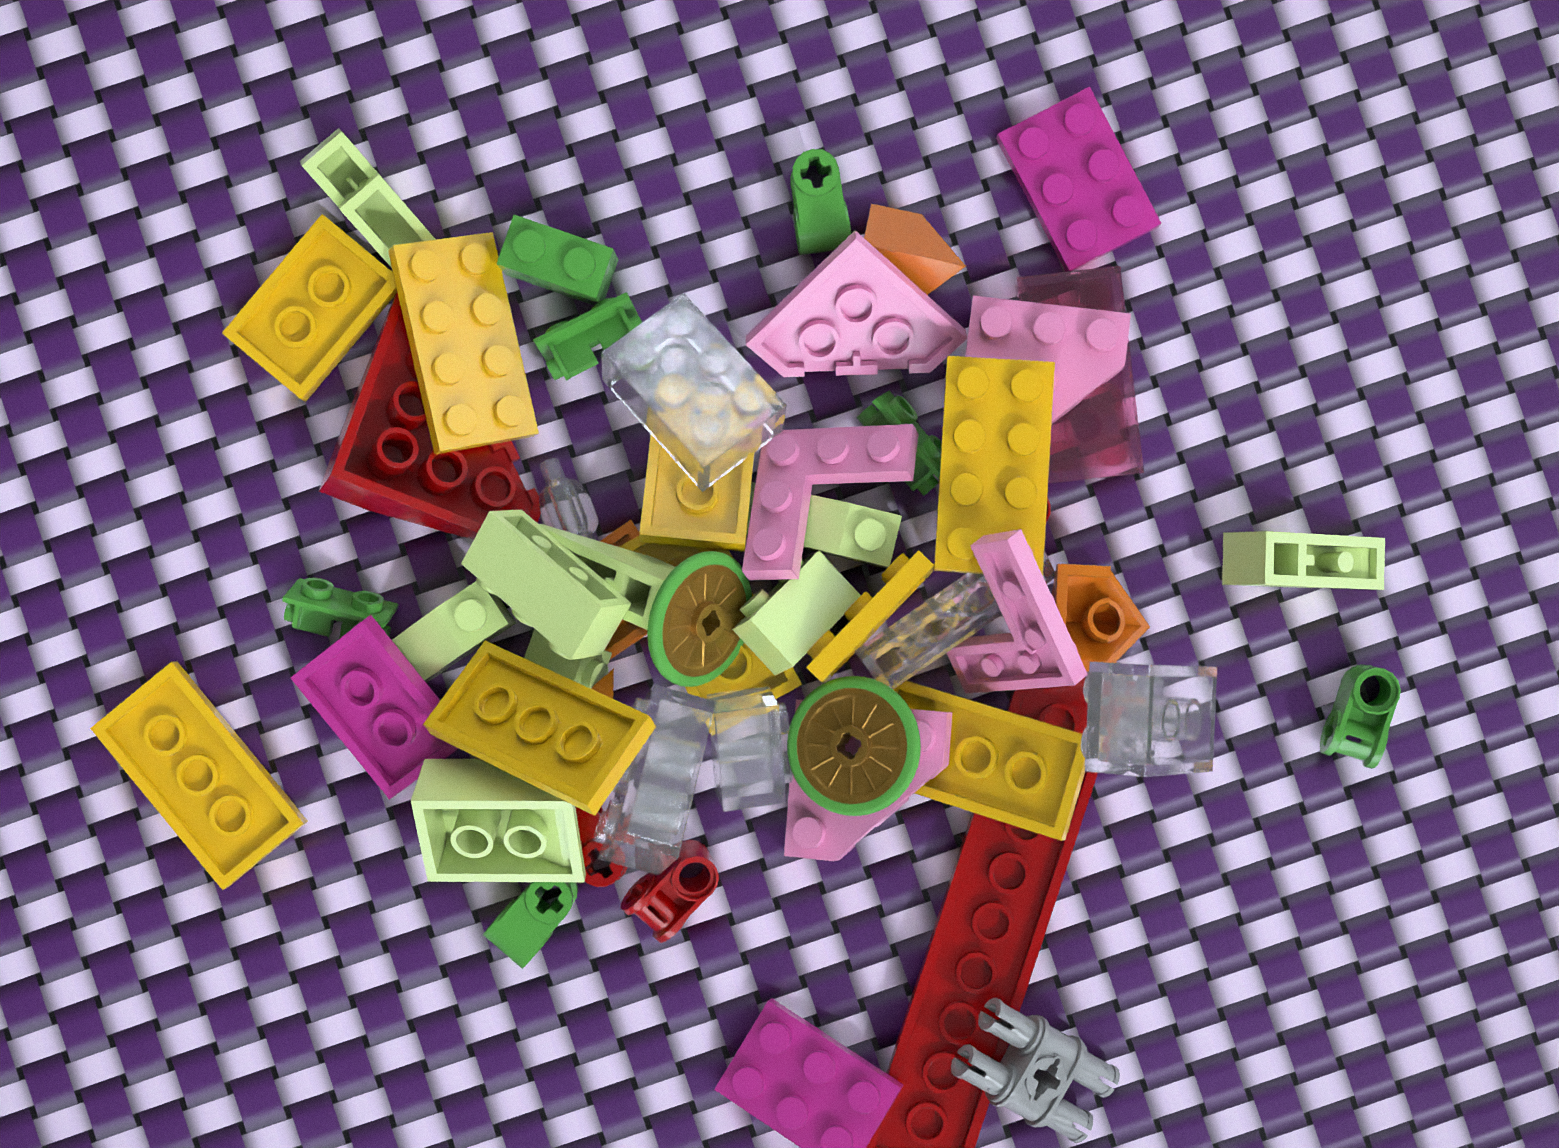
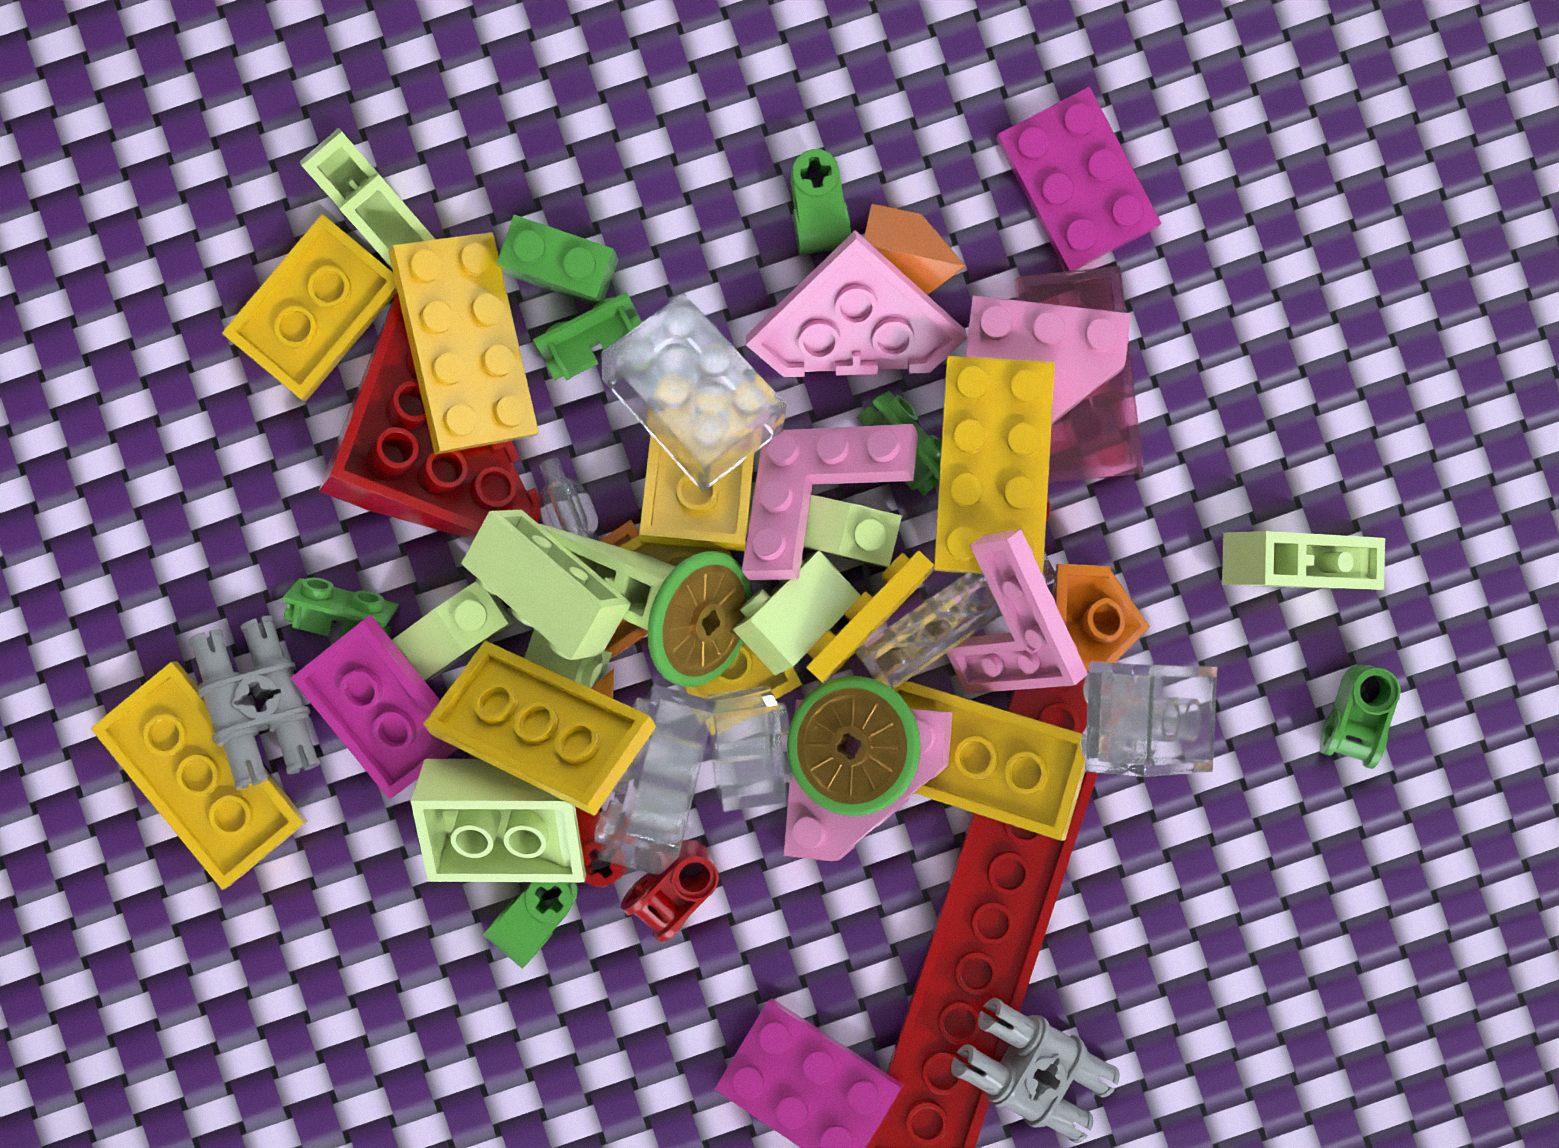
(238, 724): none -> light grey pin

